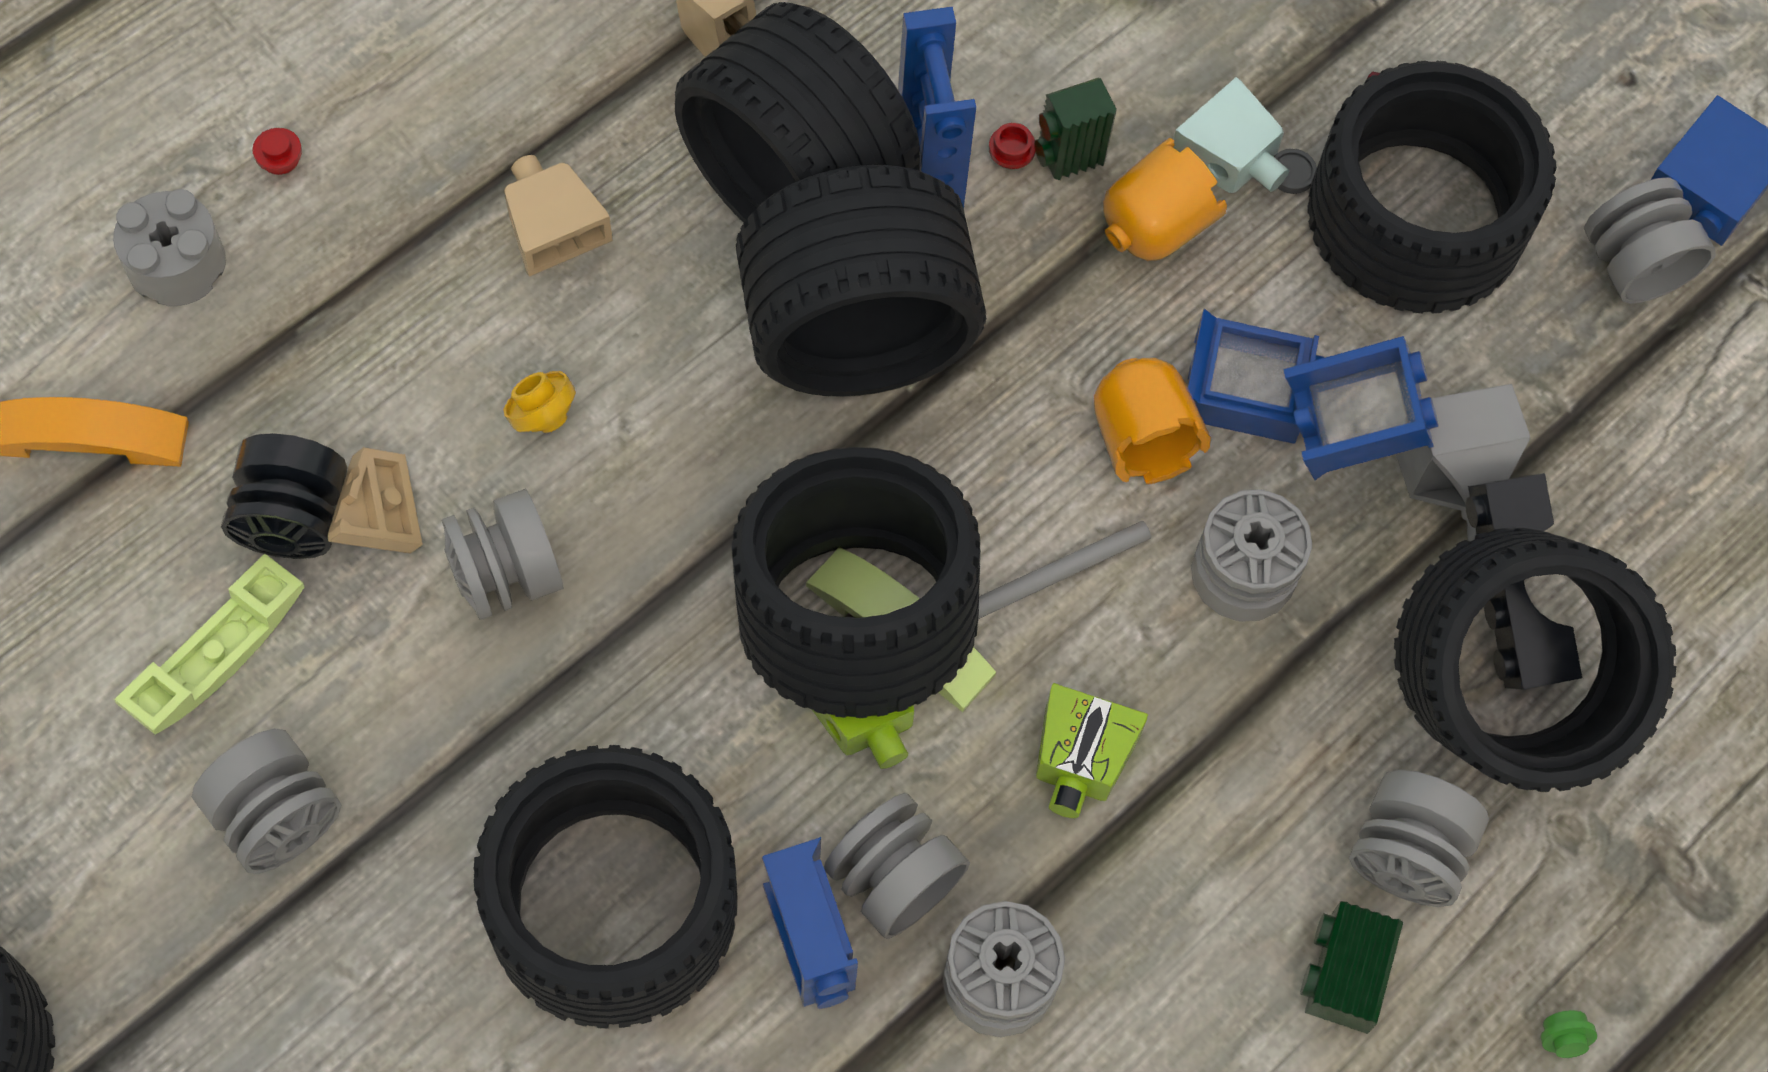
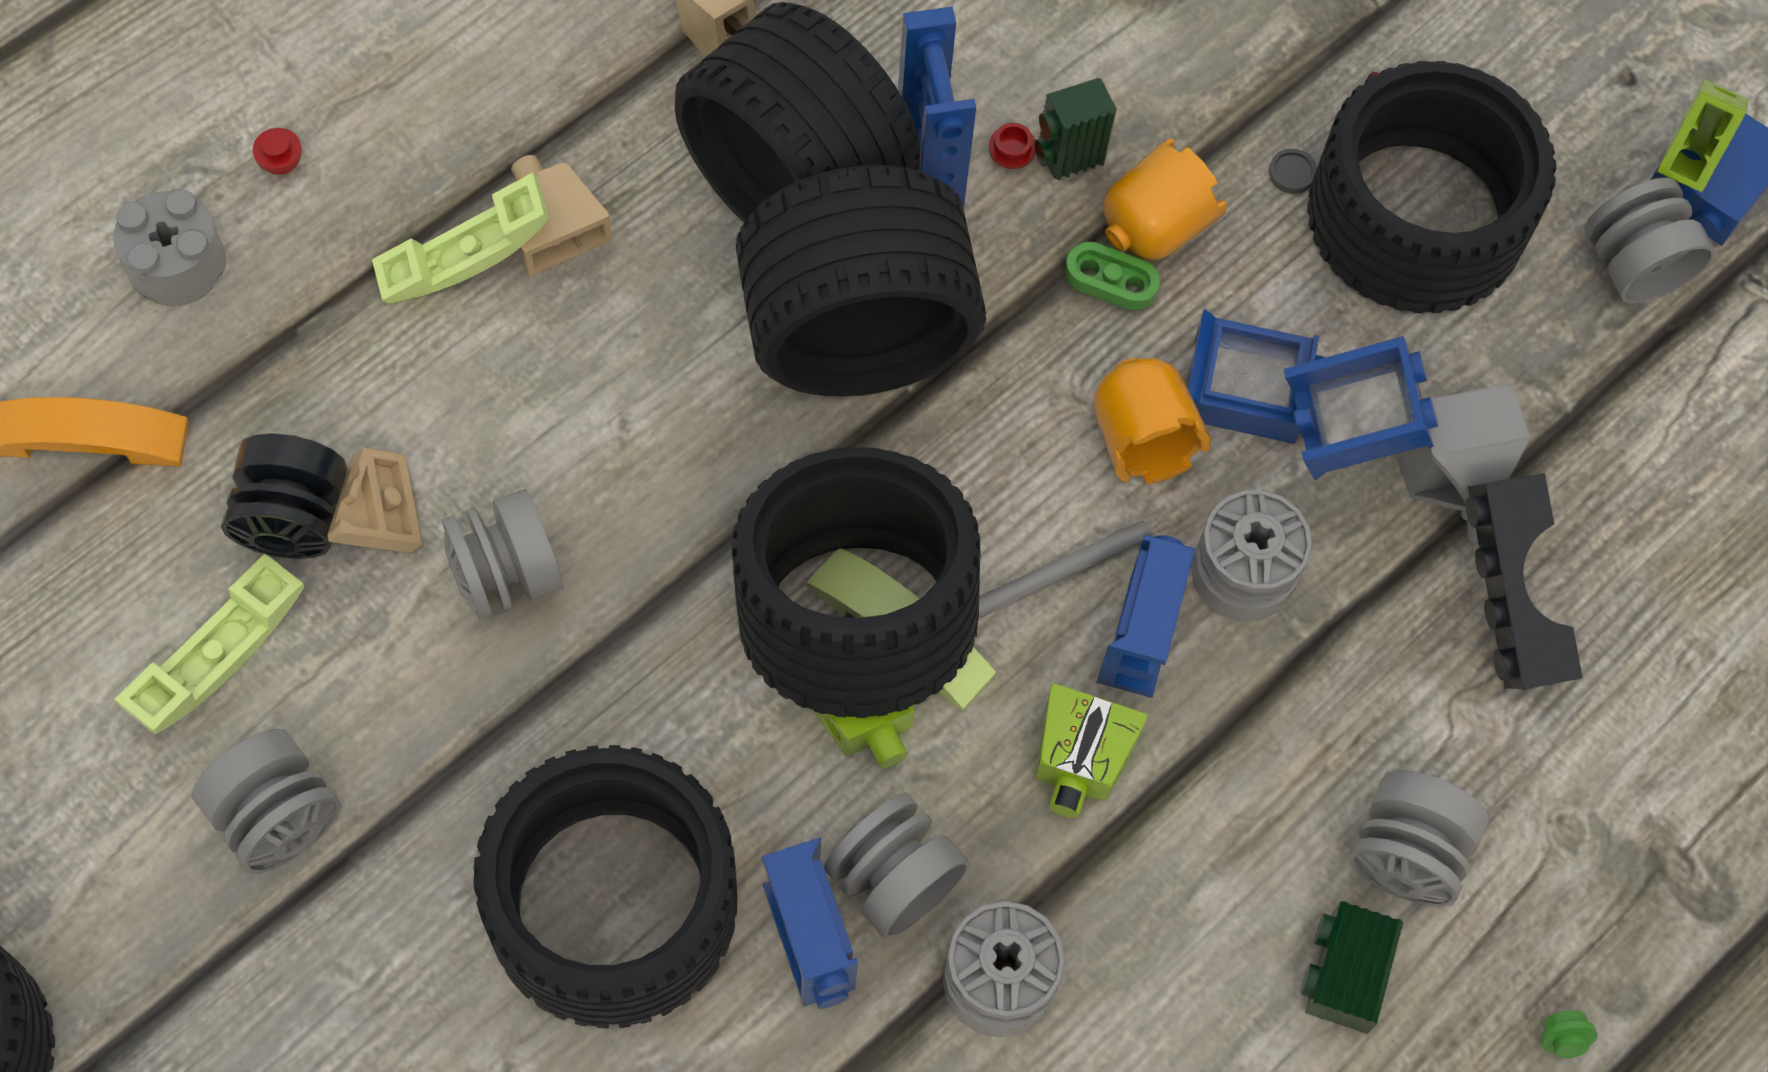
(466, 249): none -> yellowish green slope
(540, 402): yellow plate -> none
(1113, 274): none -> bright green plate
(1148, 616): none -> blue window
(1235, 139): light aqua torso -> none
(1622, 701): black tyre -> none
(1706, 131): none -> lime torso

